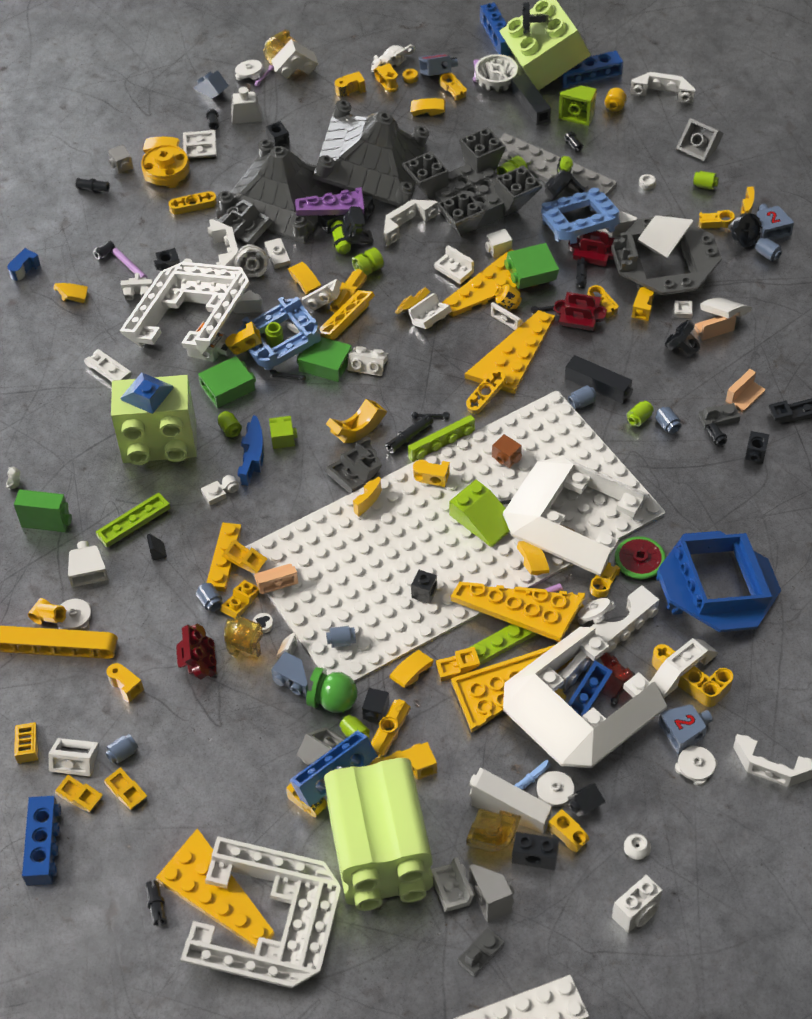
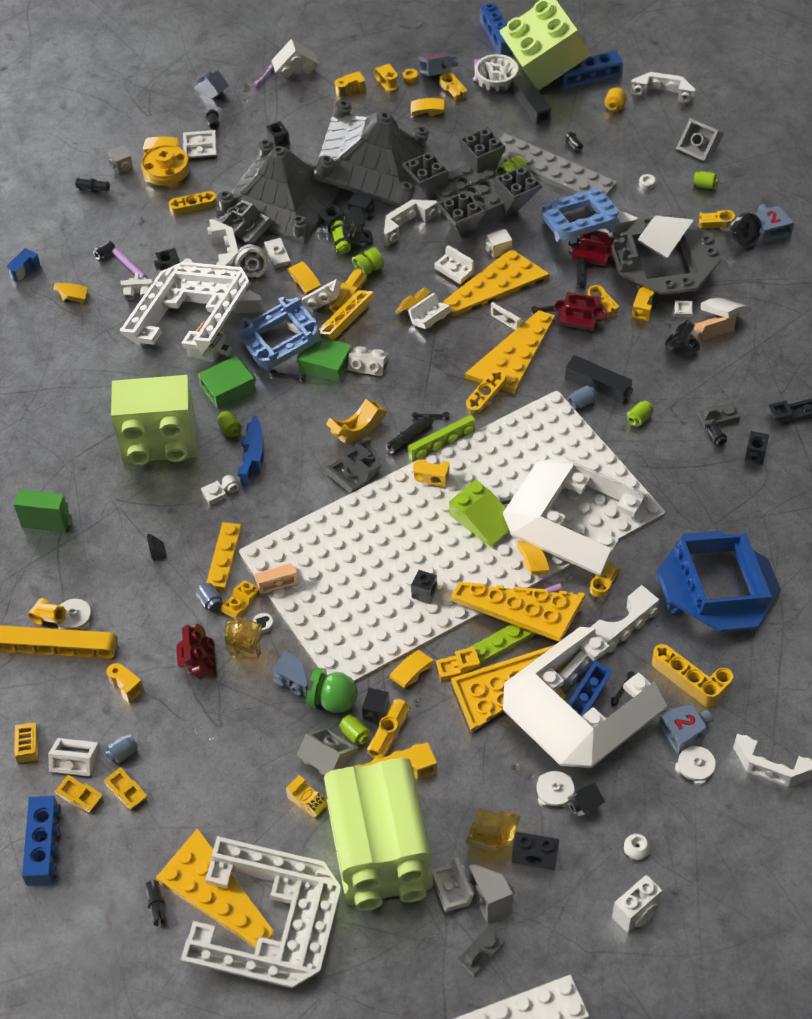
(13, 478): white plate -> none
(86, 565): white torso -> none
(107, 366): white plate -> none
(132, 519): lime plate -> none
(147, 393): blue slope -> none
(241, 556): yellow slope -> none
(244, 339): yellow leg -> none
(245, 107): white torso -> none
(249, 69): white piece -> none
(274, 334): lime brick -> none
(276, 44): clear yellow brick -> none
(282, 432): lime brick -> none
(289, 645): white slope -> none
(329, 203): medium lavender wing -> none
(338, 757): blue brick -> none
(341, 636): sand blue brick -> none
(371, 493): yellow slope -> none
(392, 56): white animal -> none
(496, 794): white slope -> none
(506, 451): dark orange brick -> none
(508, 297): yellow head -> none
(530, 778): light blue piece -> none
(531, 18): black tile -> none
(531, 266): bright green brick -> none
(562, 179): black piece -> none
(568, 831): yellow leg -> none
(577, 105): lime slope -> none
(595, 610): white piece -> none
(621, 673): clear red slope -> none
(639, 557): dark red wheel -> none
(668, 420): sand blue brick -> none
(680, 662): white slope -> none
(744, 391): light nougat panel -> none
(747, 203): yellow slope -> none
(768, 249): sand blue brick -> none

